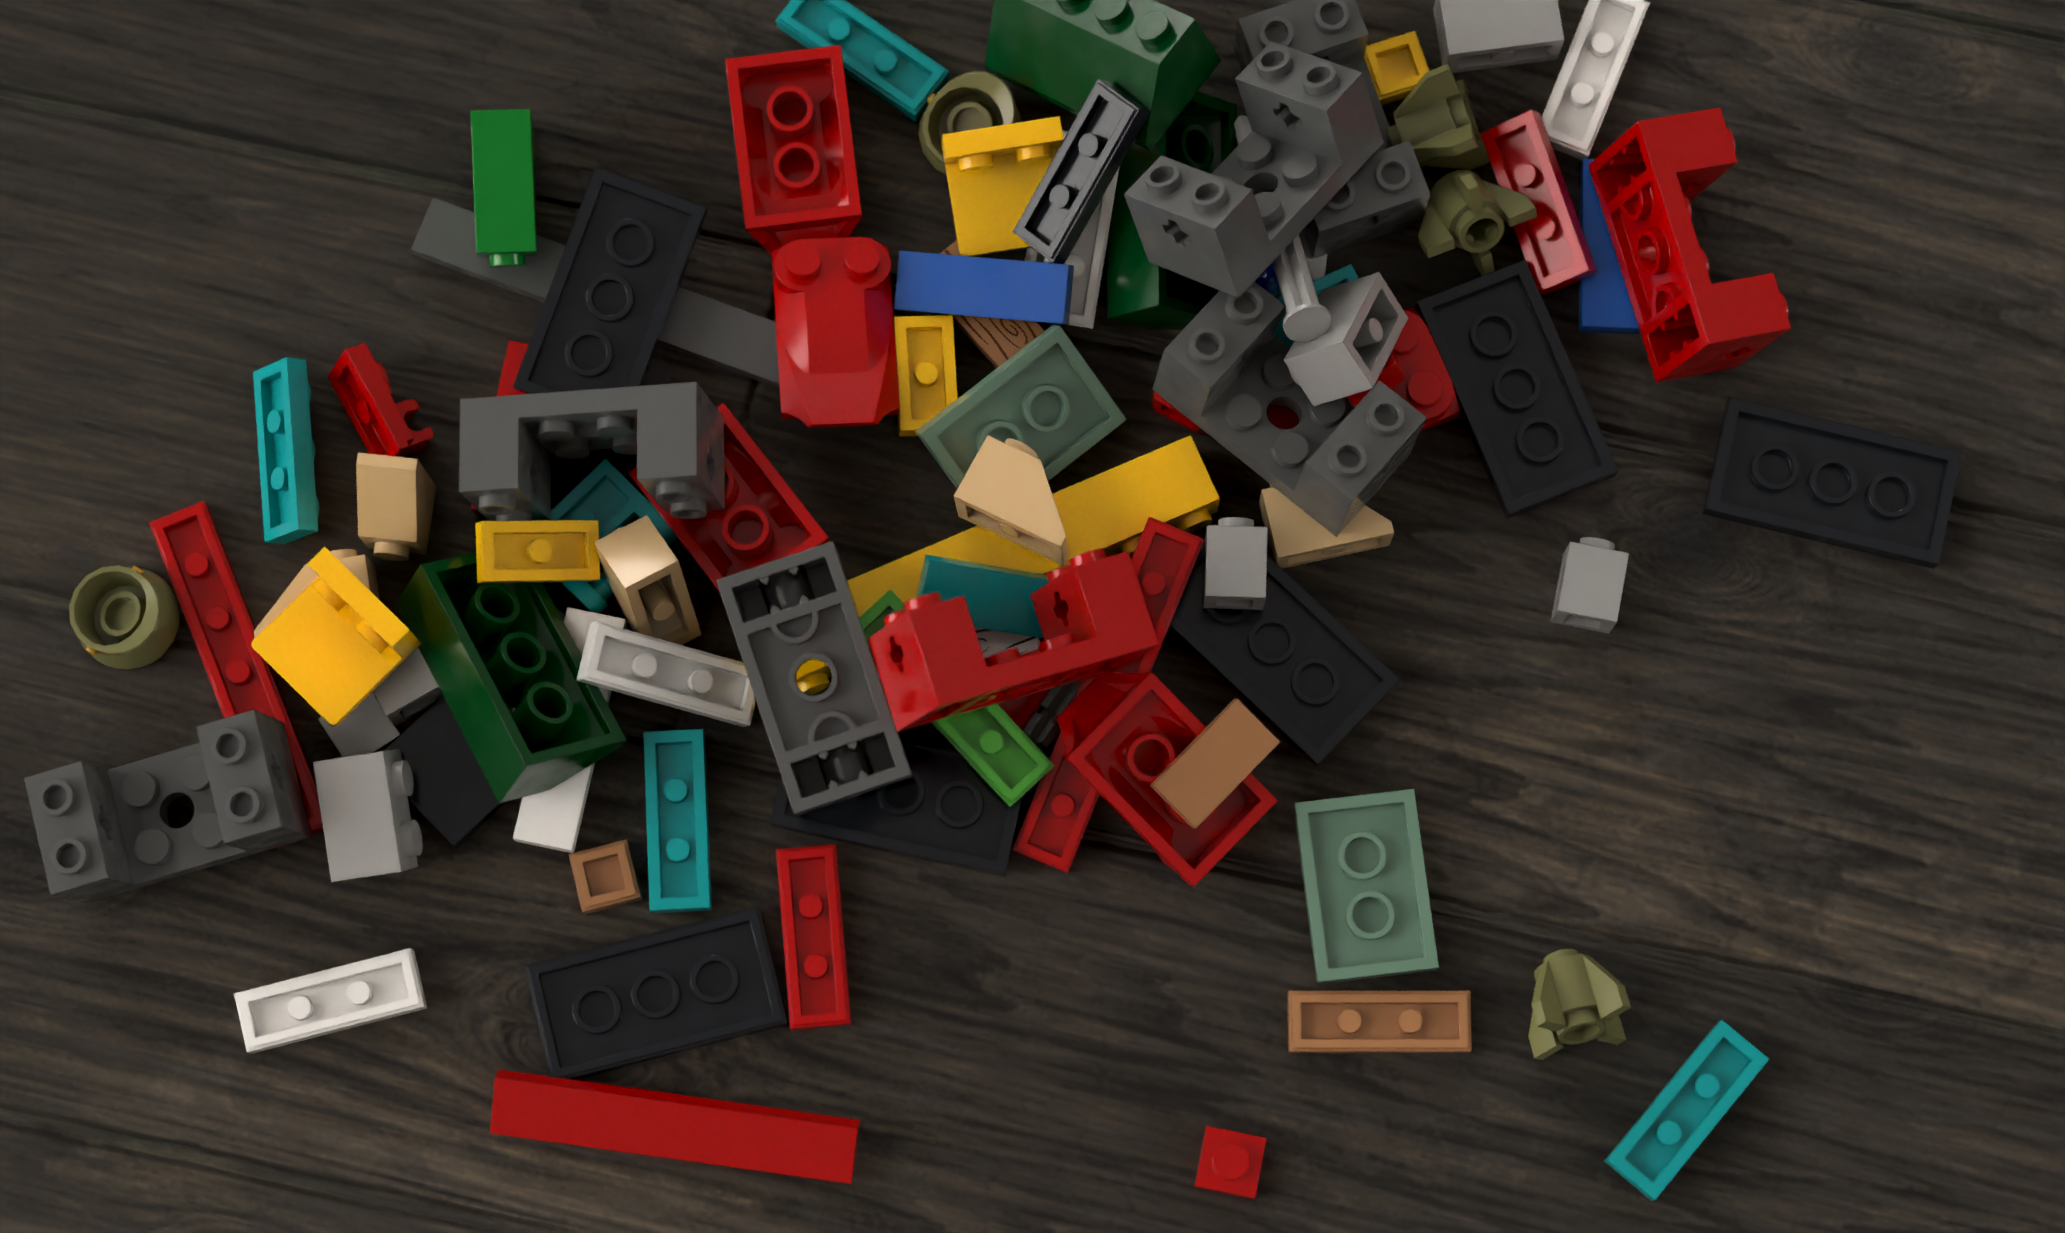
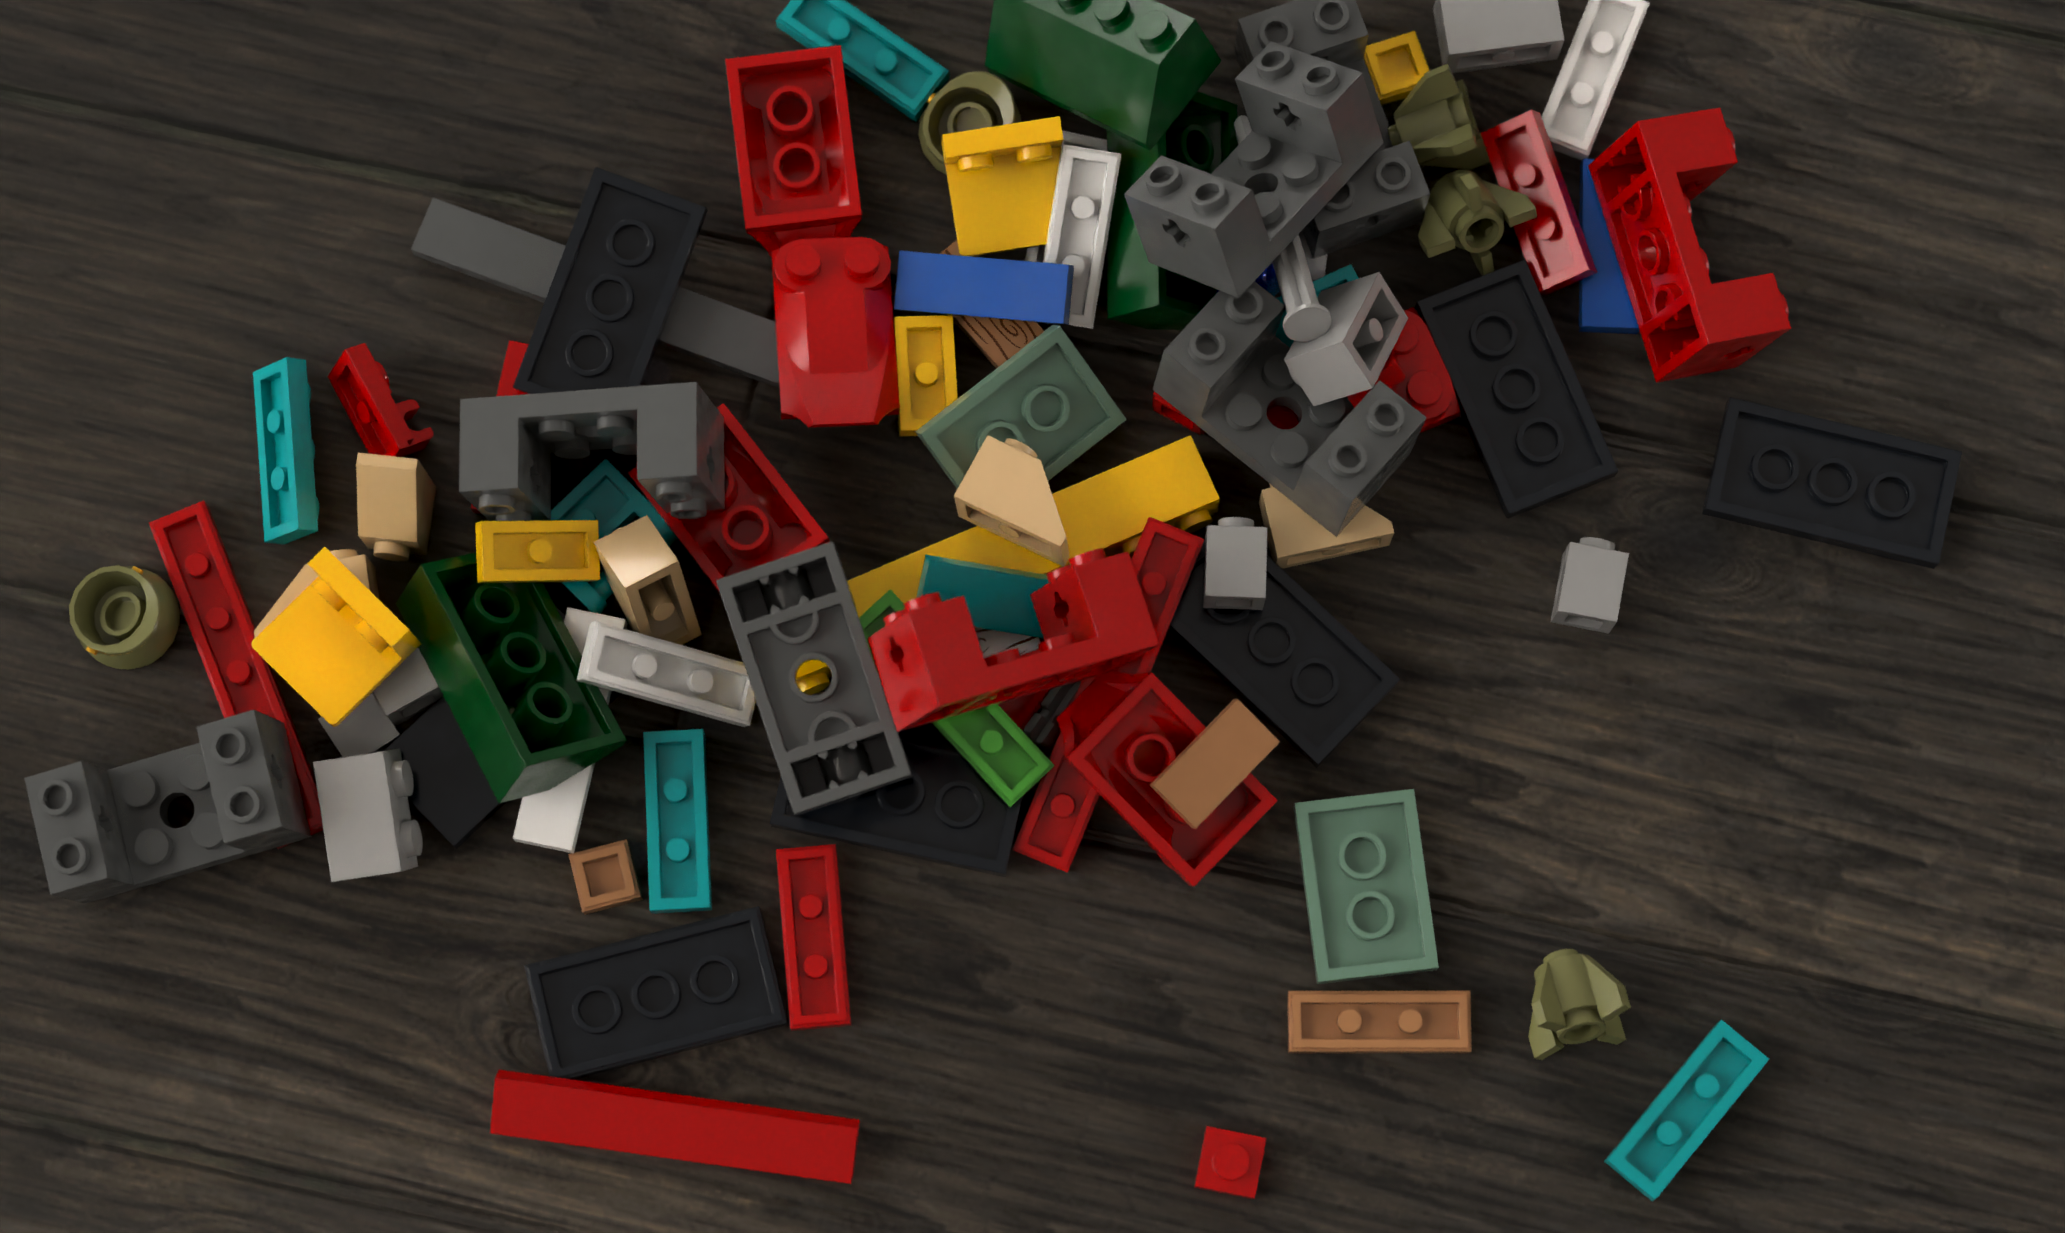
(330, 1001): white tile -> none
(504, 185): green slope -> none
(1081, 171): tile -> none

